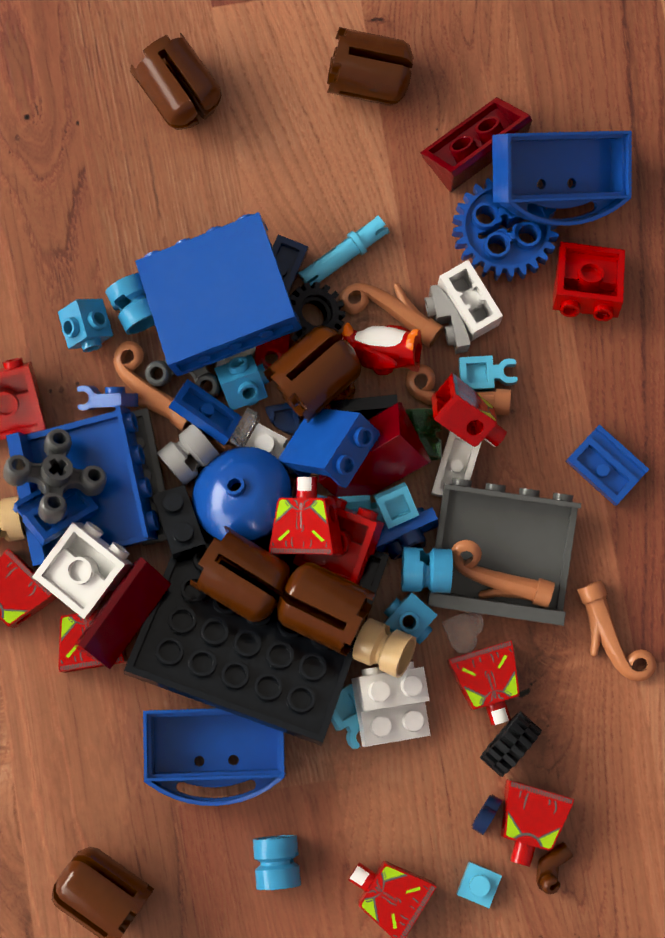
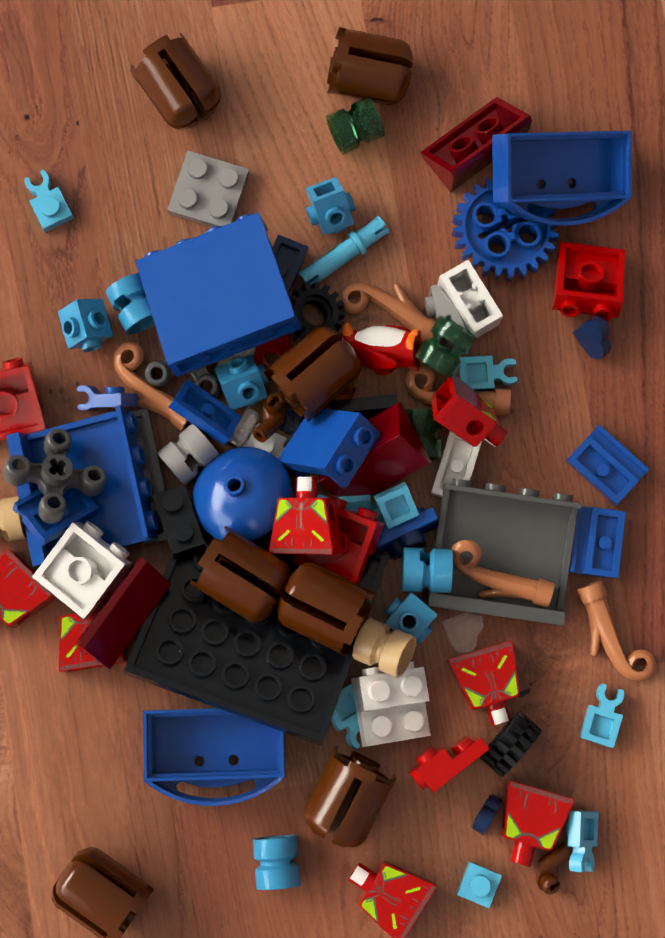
(49, 204): none -> medium azure plate
(208, 190): none -> light grey plate
(272, 417): none -> reddish brown arm
(330, 206): none -> dark azure brick
(332, 790): none -> reddish brown cylinder
(356, 125): none -> clear green wheel
(437, 767): none -> red plate
(438, 355): none -> clear green wheel
(582, 836): none -> medium azure plate
(594, 337): none -> dark blue tile
(597, 542): none -> blue plate
(601, 722): none -> medium azure plate

